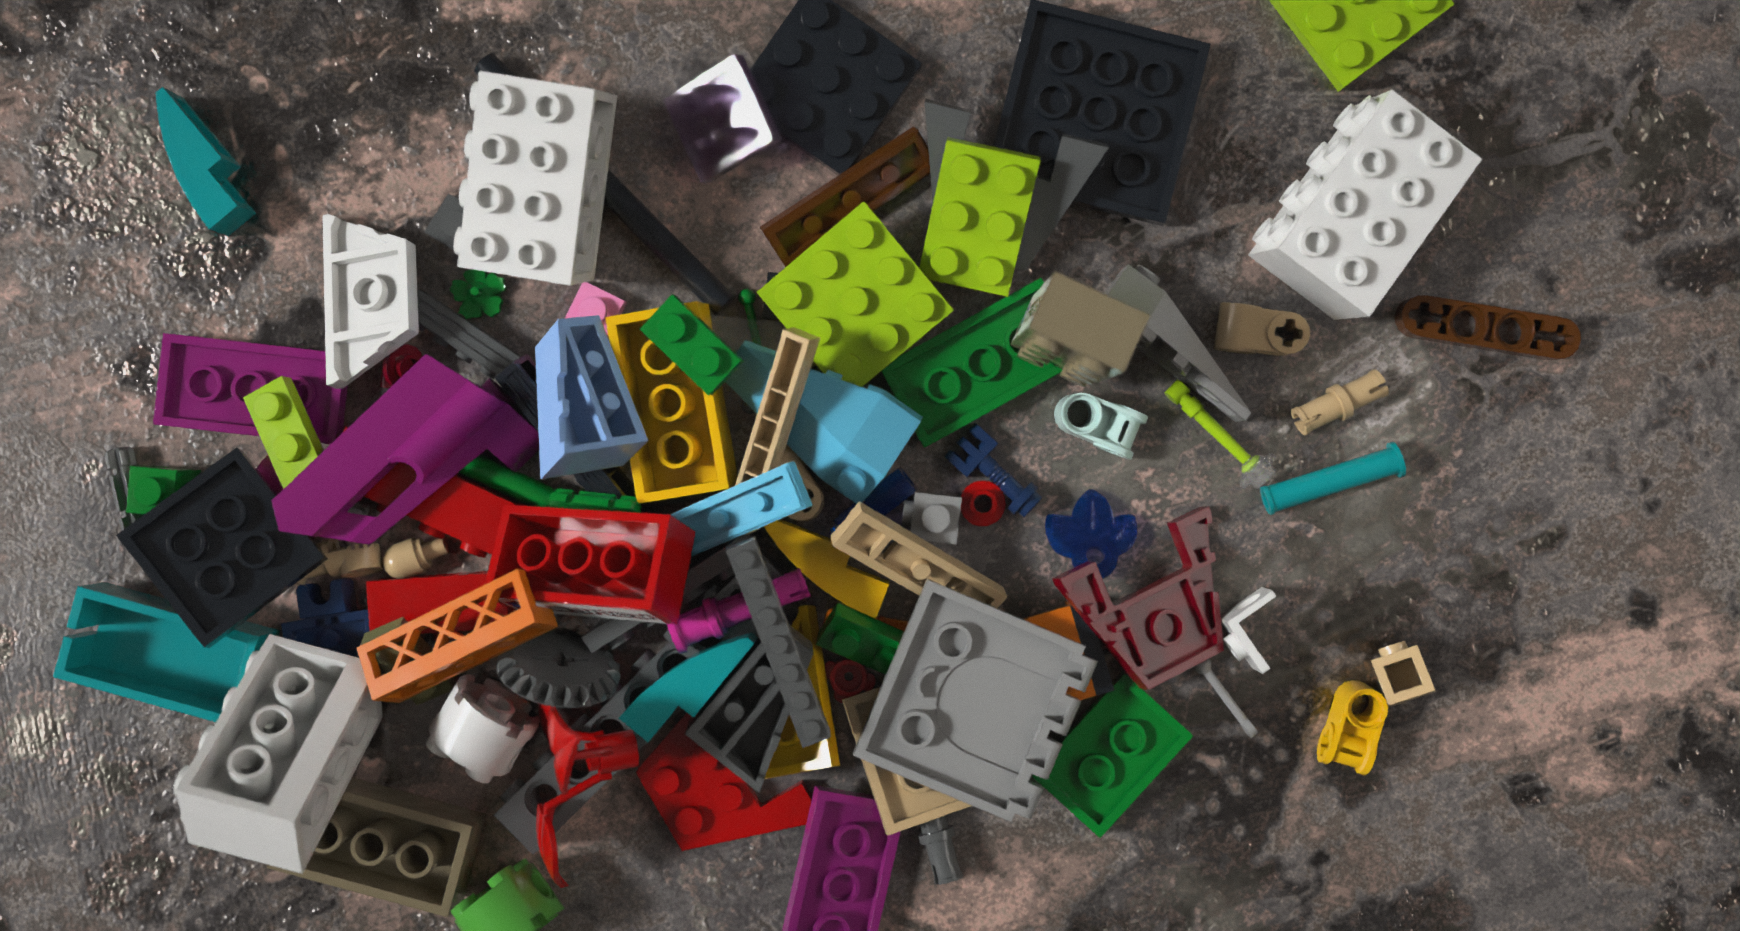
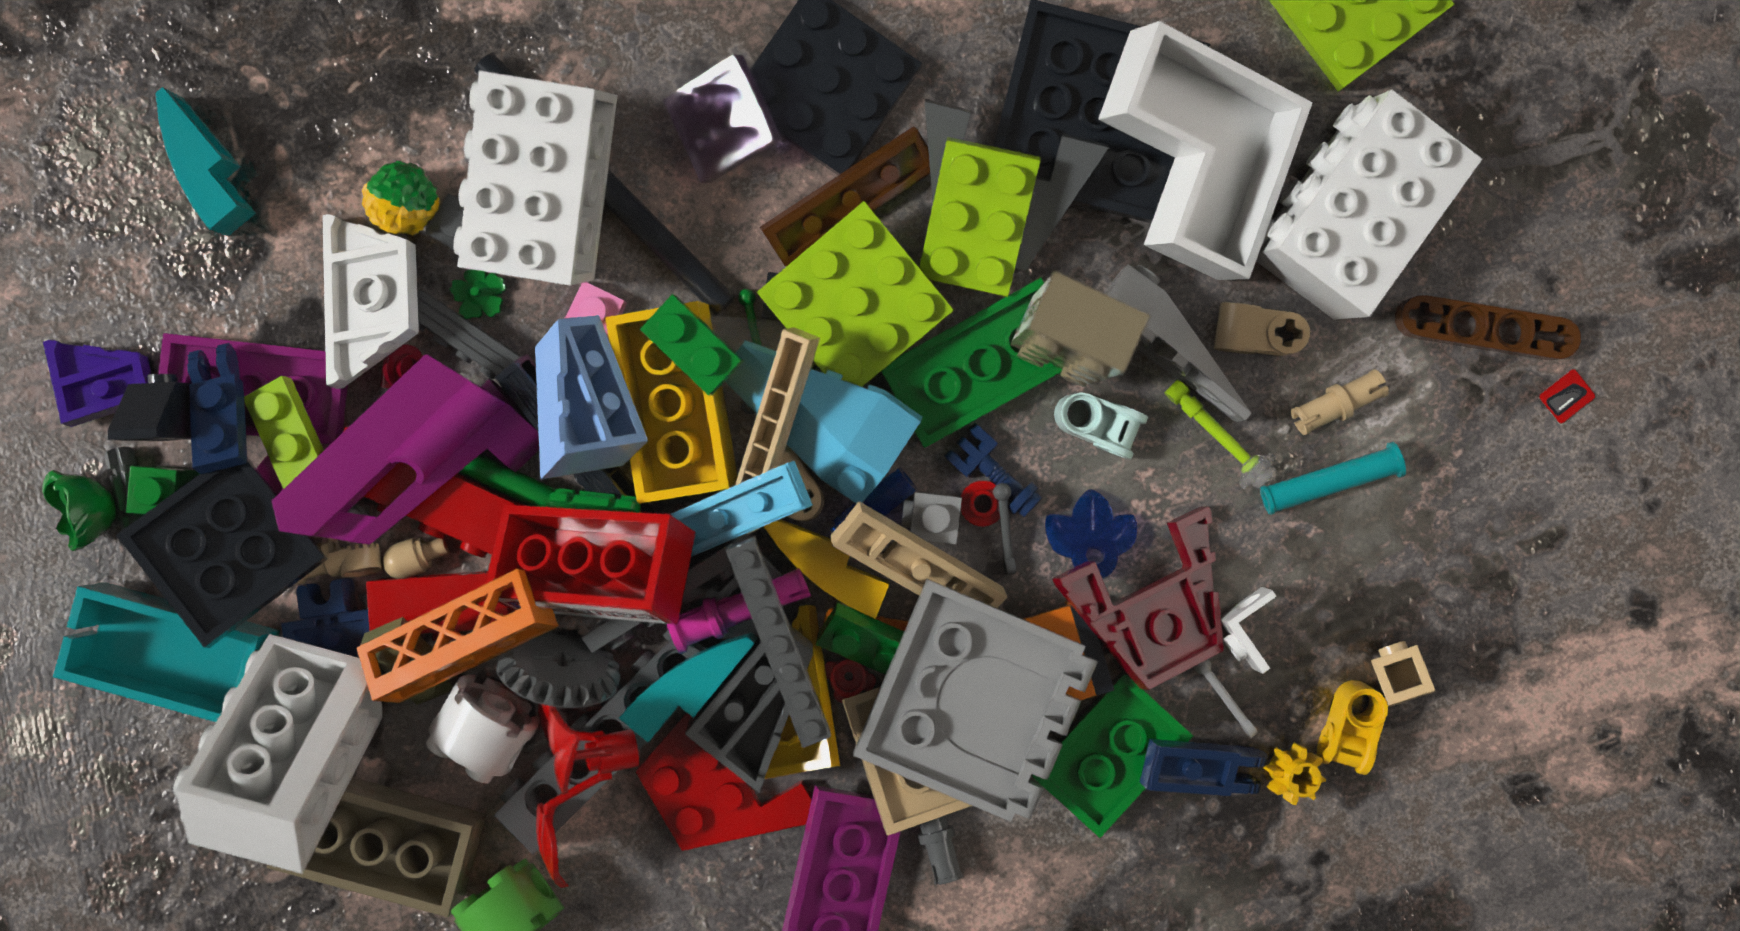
(84, 507): none -> green hair
(91, 379): none -> dark purple wing
(153, 411): none -> black slope
(216, 411): none -> dark blue hinge
(400, 198): none -> piece
(1002, 493): none -> dark grey hinge
(1200, 768): none -> dark blue hinge
(1228, 141): none -> white piece
(1295, 773): none -> yellow gear
(1567, 396): none -> sticker

